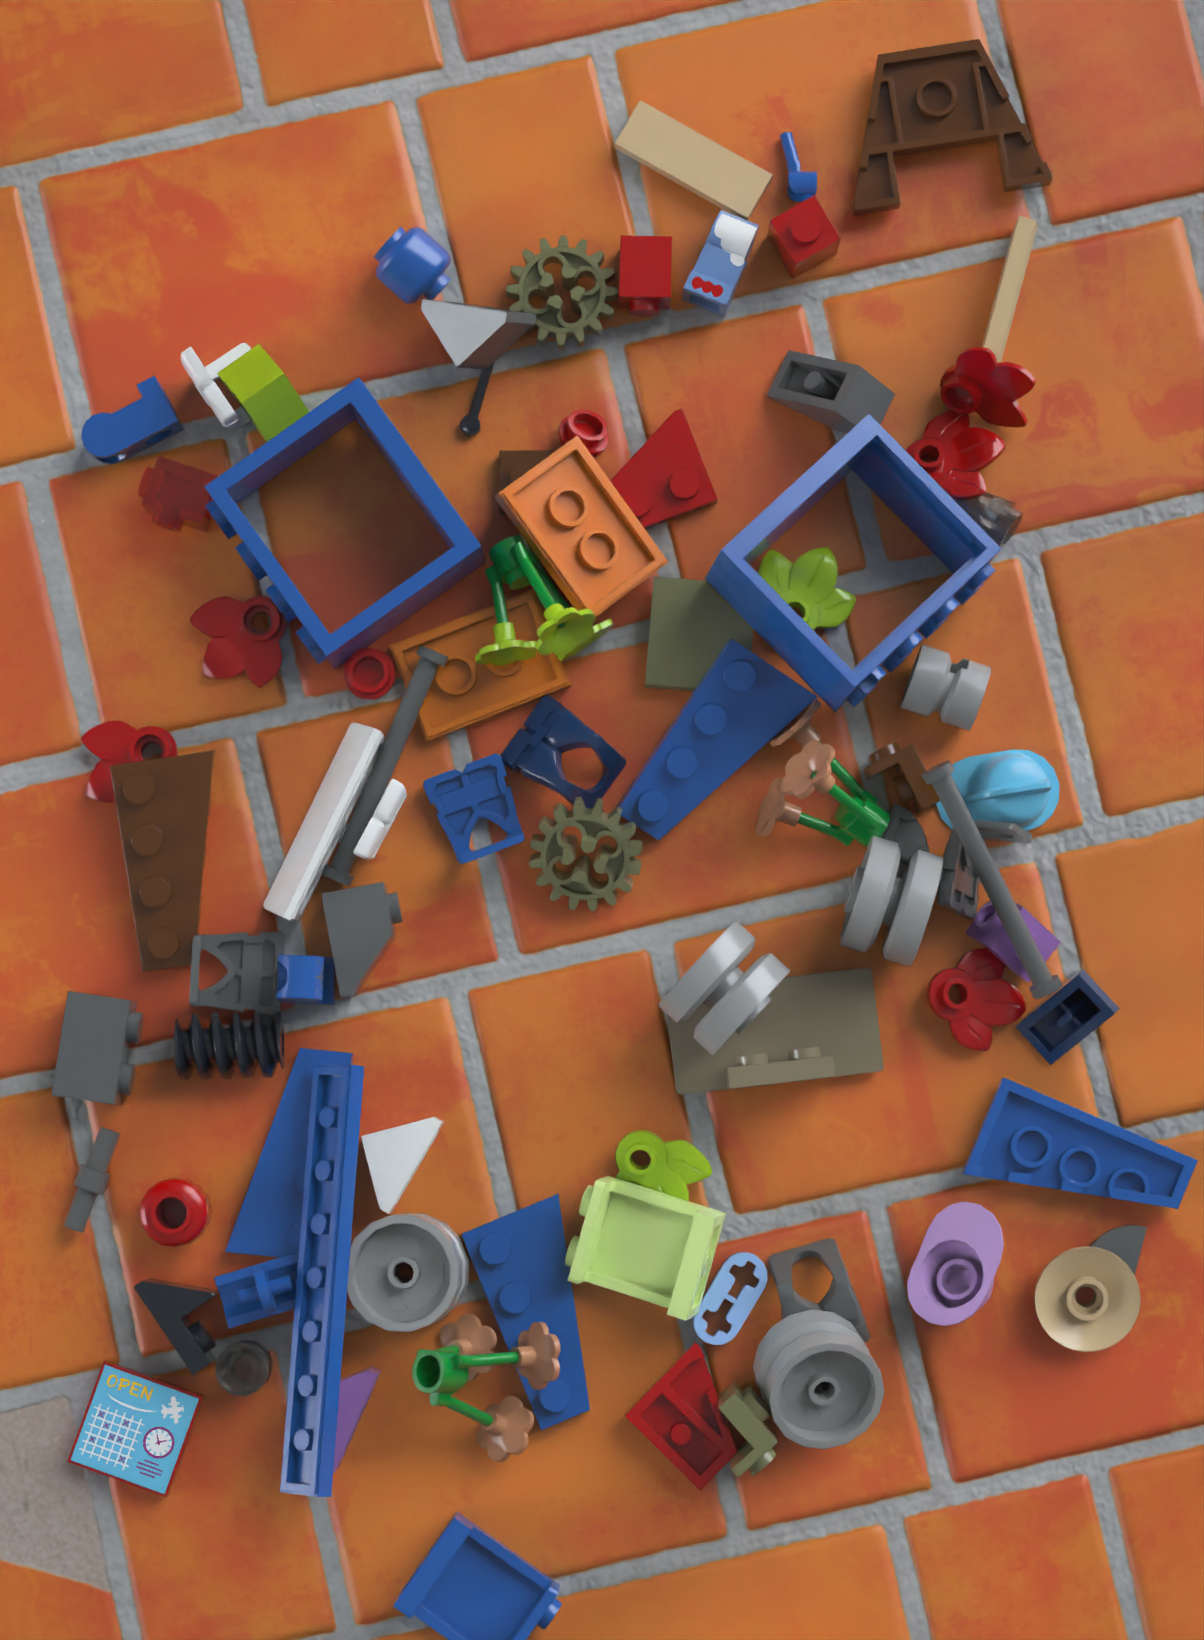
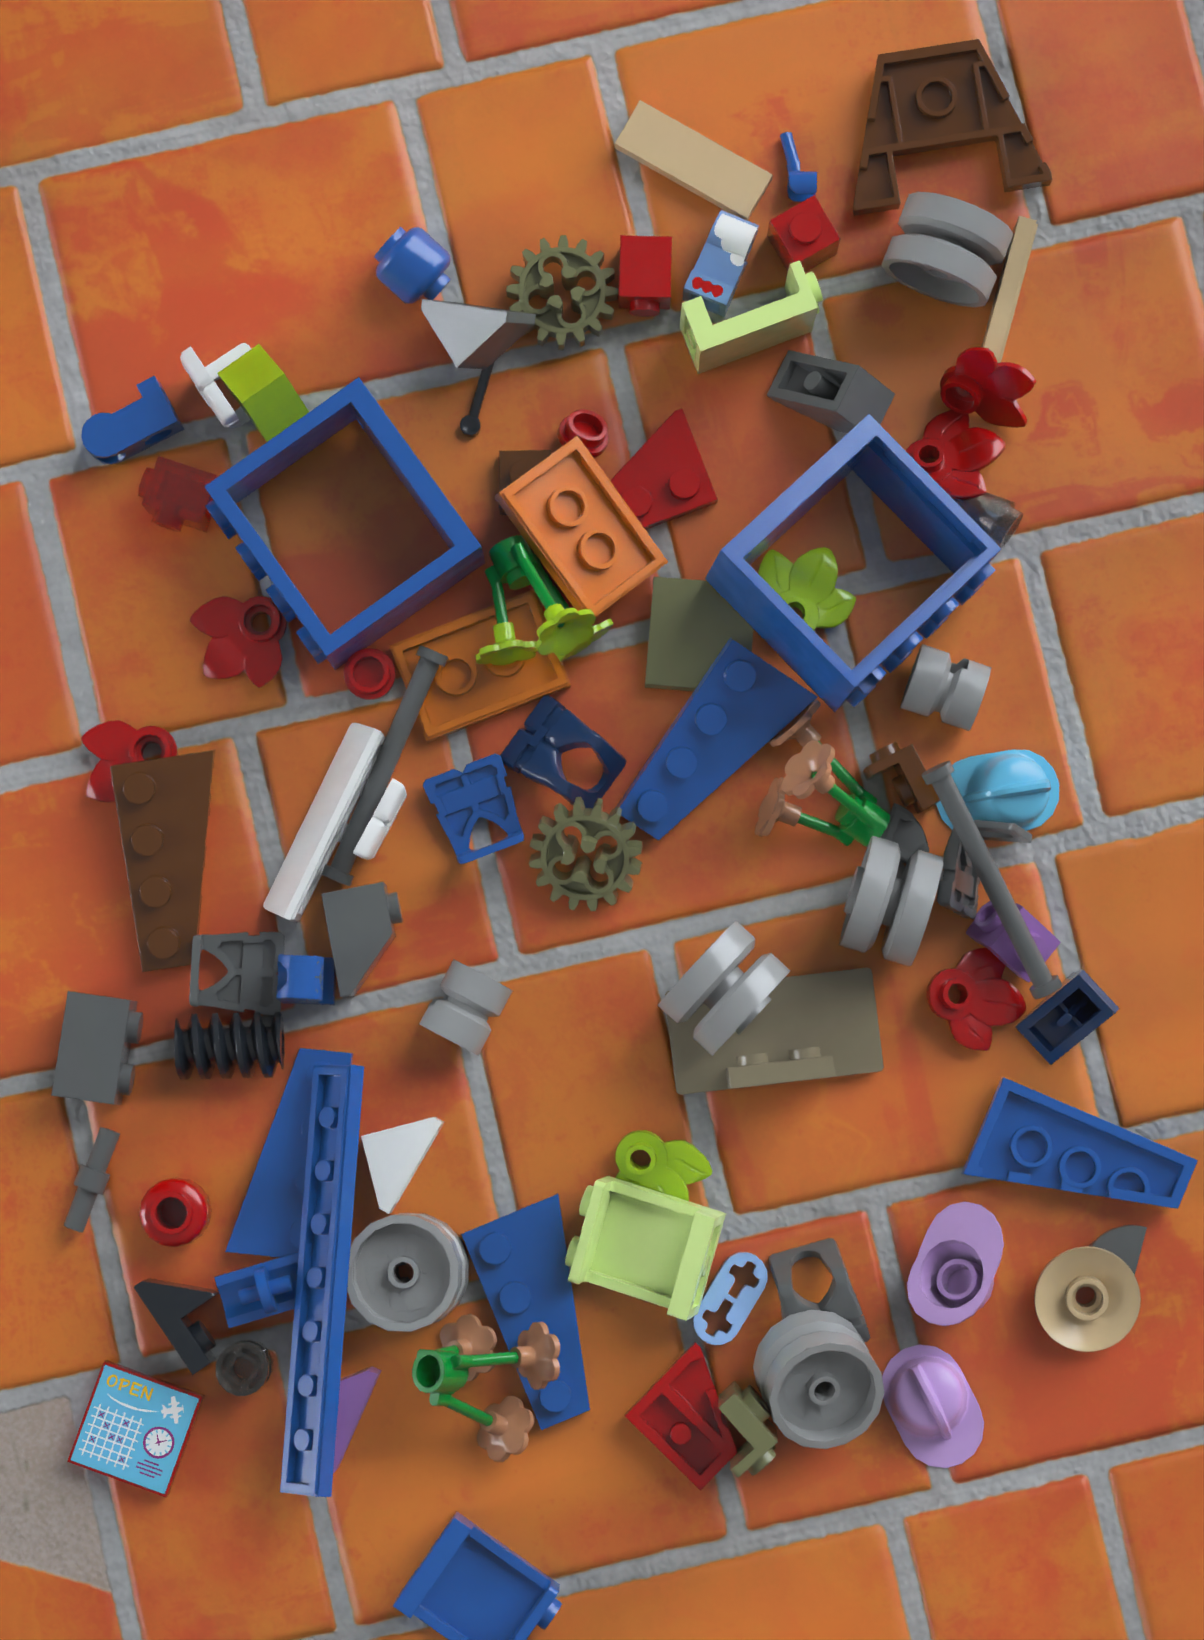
(466, 1007): none -> light grey wheel
(752, 330): none -> yellowish green panel
(932, 1406): none -> lavender piece
(947, 249): none -> light grey wheel

